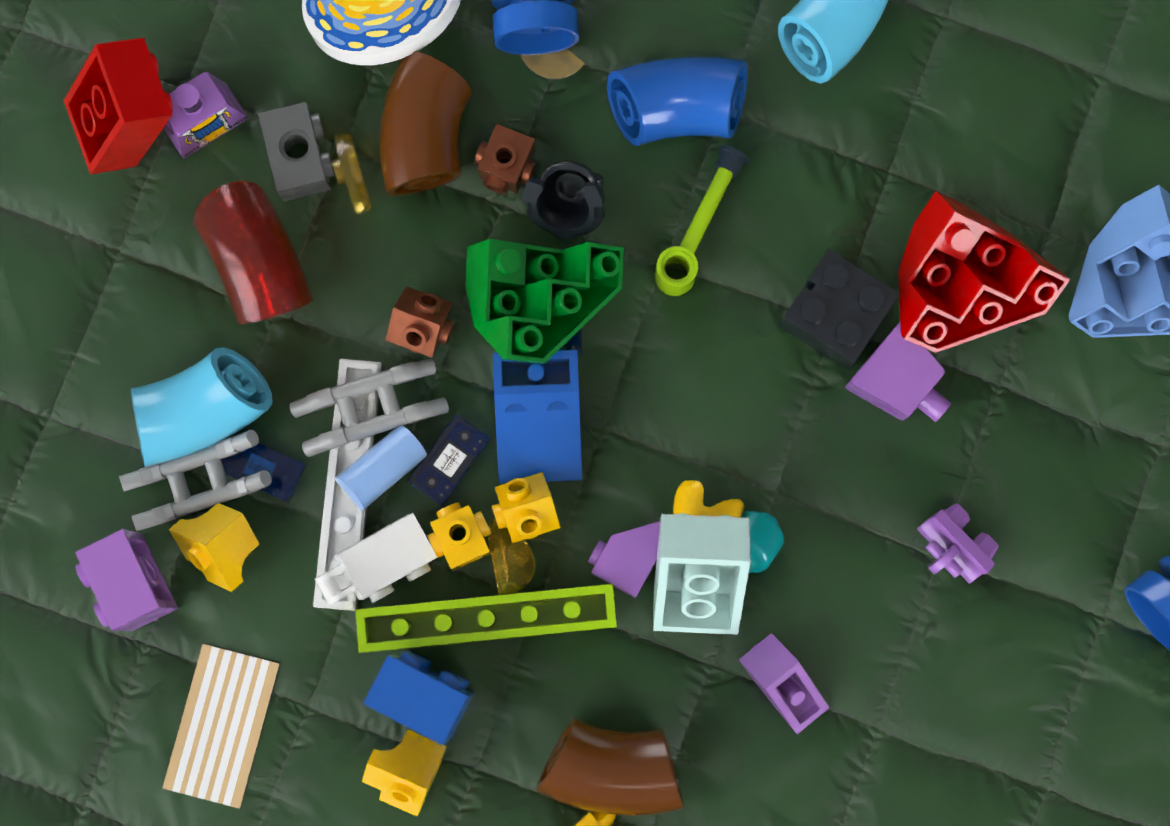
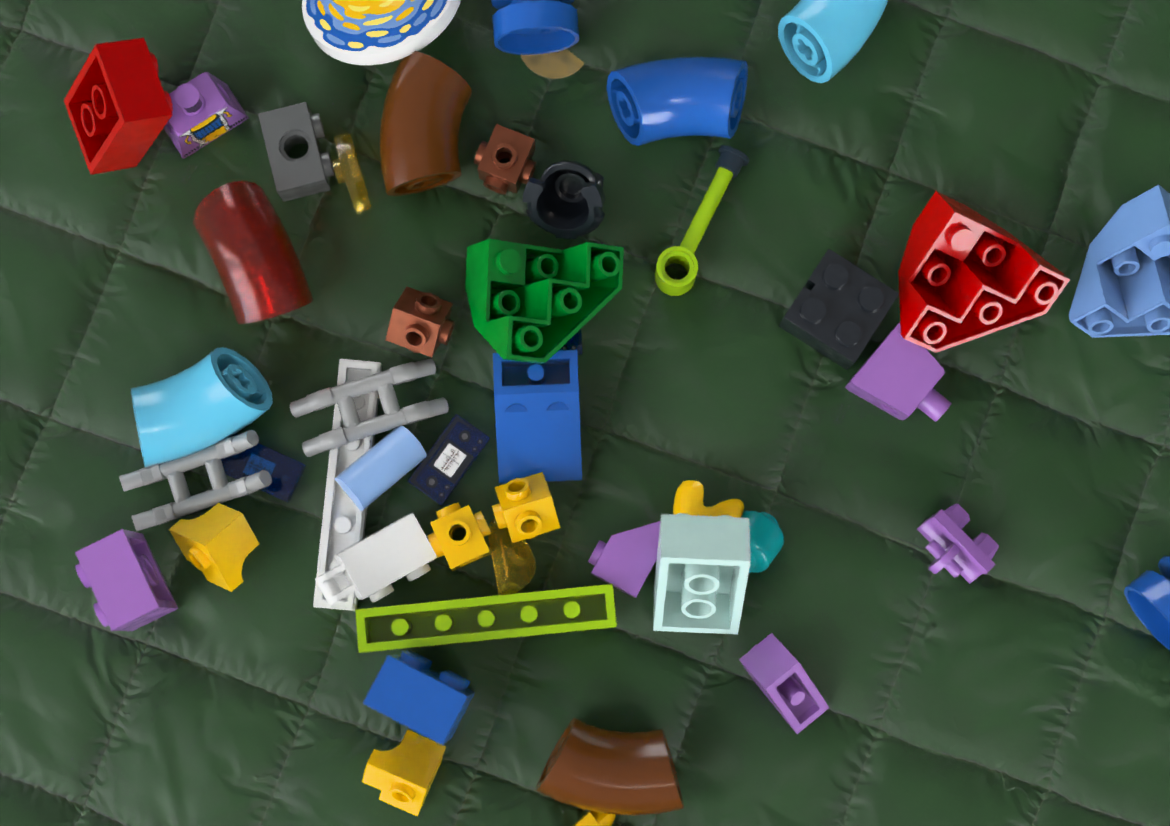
(221, 726): sticker -> none

